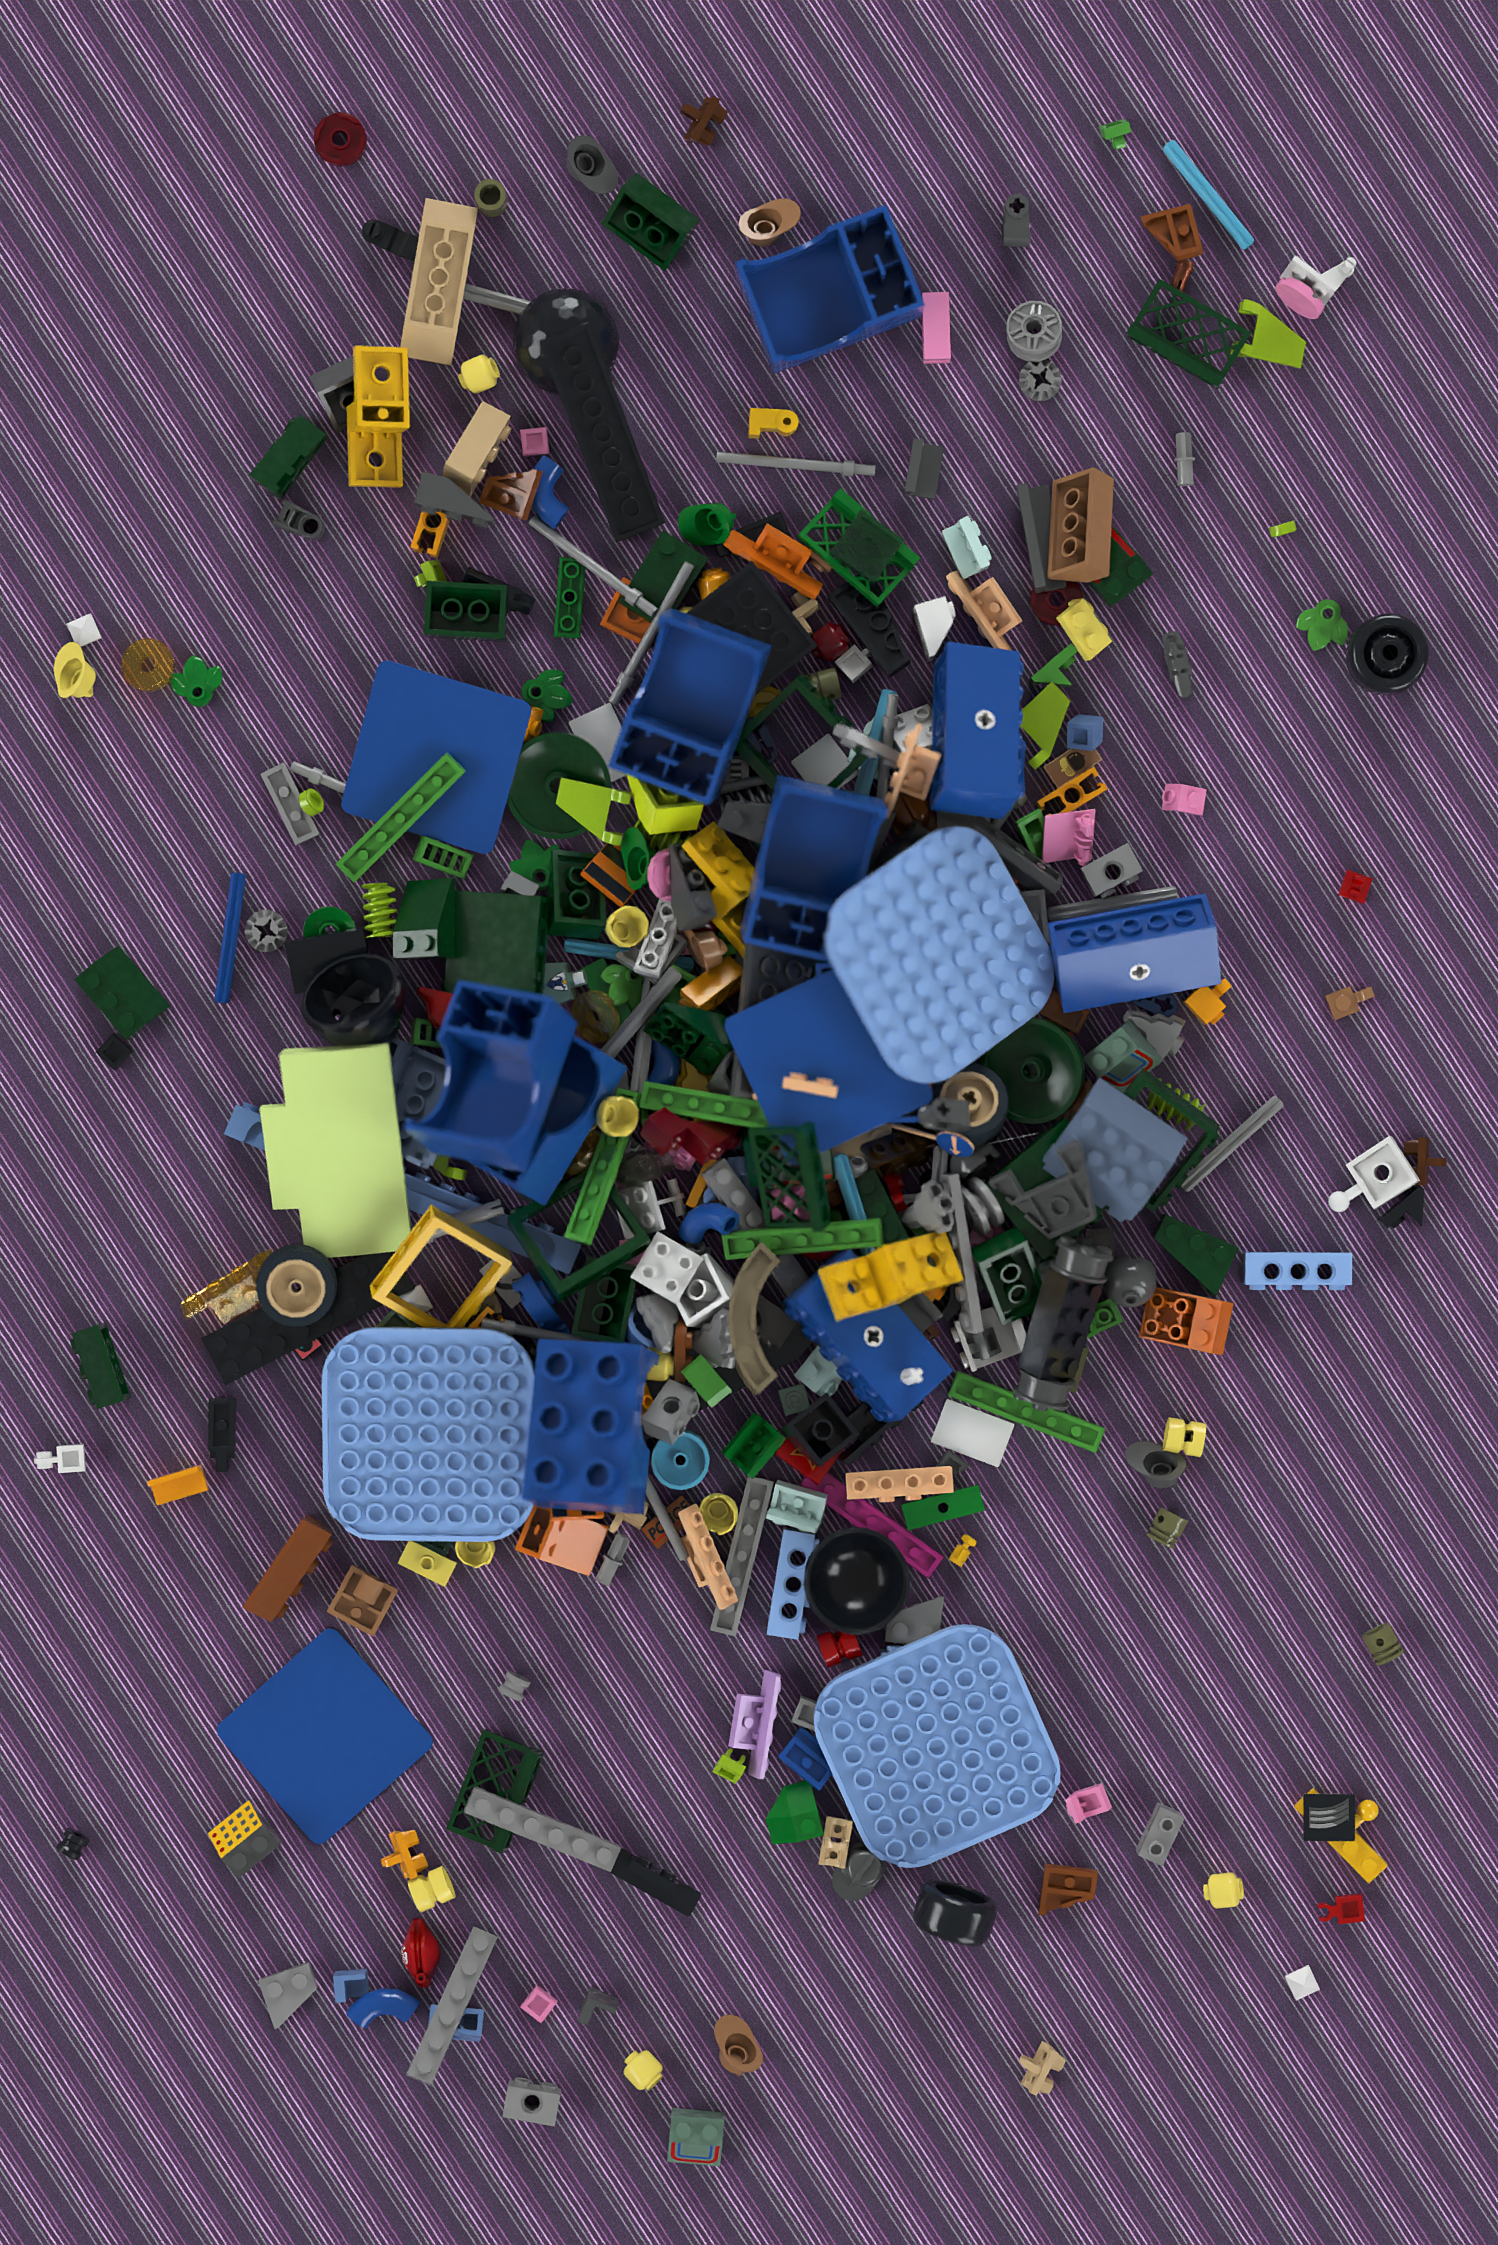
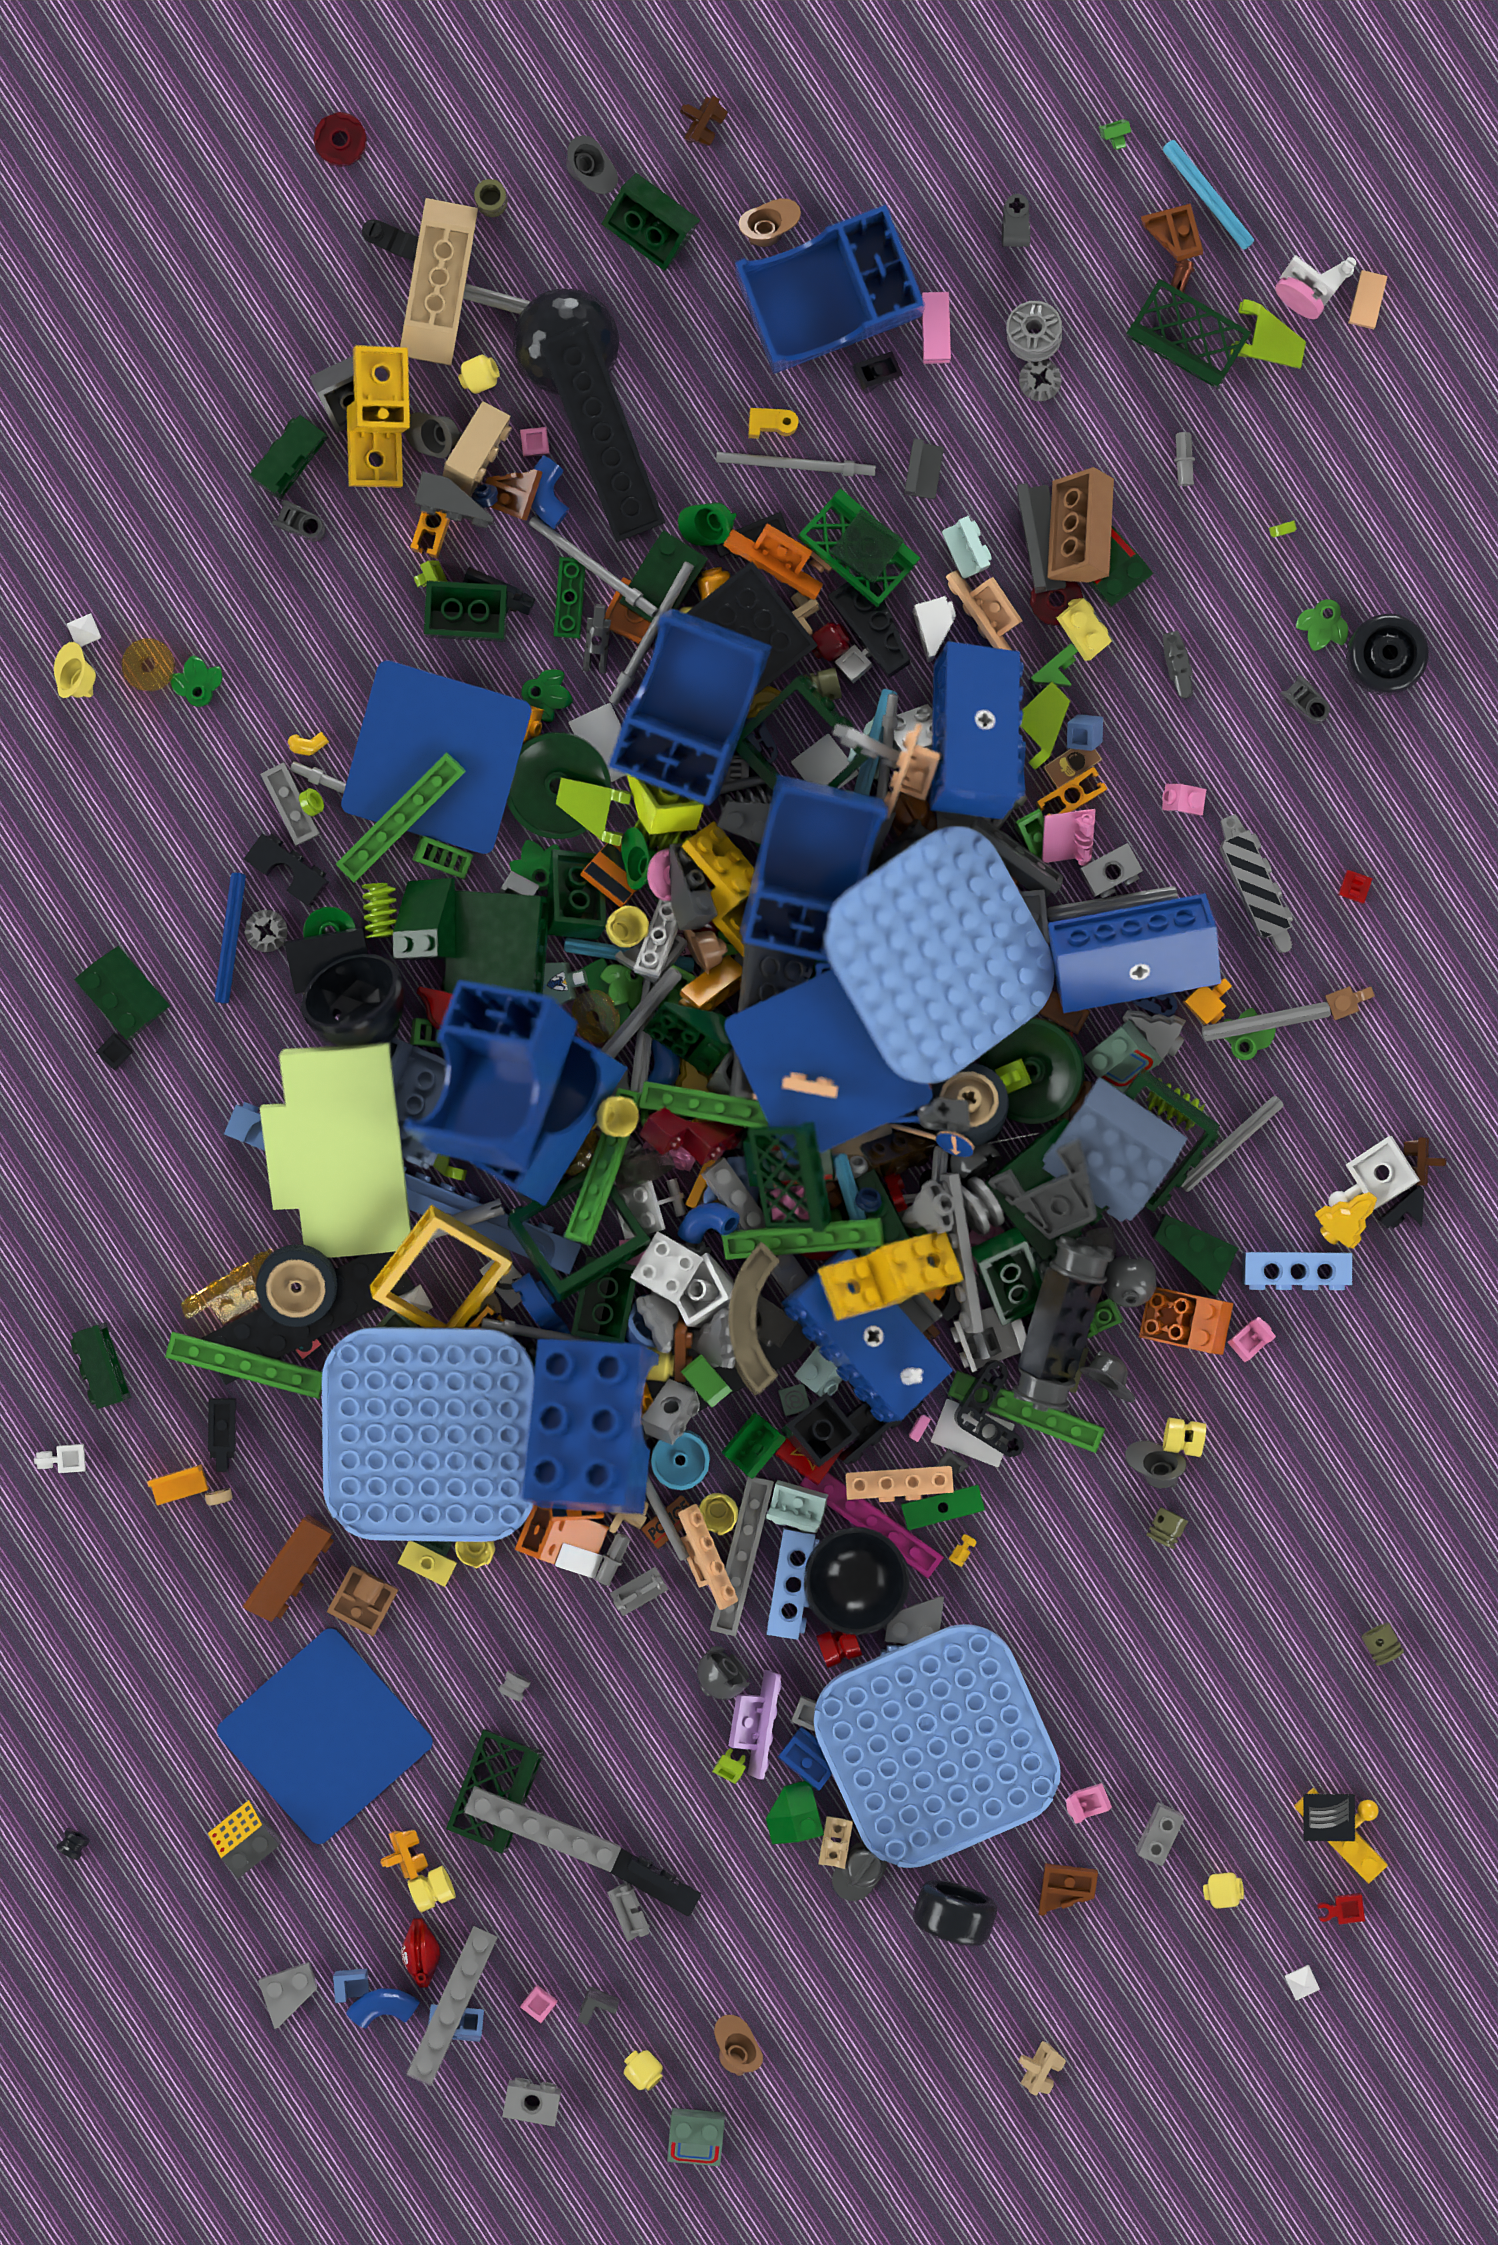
(218, 1496): none -> tan tile
(245, 1365): none -> bright green tile
(305, 746): none -> yellow arm
(306, 882): none -> black arch
(432, 434): none -> dark grey piece
(485, 495): none -> dark blue plate
(578, 1560): none -> white sticker
(597, 627): none -> dark grey hinge
(625, 1906): none -> light grey hinge
(639, 1591): none -> light grey hinge
(721, 1675): none -> dark grey cylinder
(868, 1200): none -> dark blue plate
(877, 371): none -> black slope
(919, 1427): none -> bright pink tile
(979, 1409): none -> black beam
(1014, 1075): none -> lime tile
(1109, 1373): none -> dark grey piece
(1251, 1338): none -> bright pink bracket
(1254, 884): none -> light grey hinge
(1255, 1040): none -> bright green plate
(1266, 1021): none -> light grey axle
(1304, 699): none -> dark grey piece
(1346, 1219): none -> yellow rock
(1367, 299): none -> light nougat tile

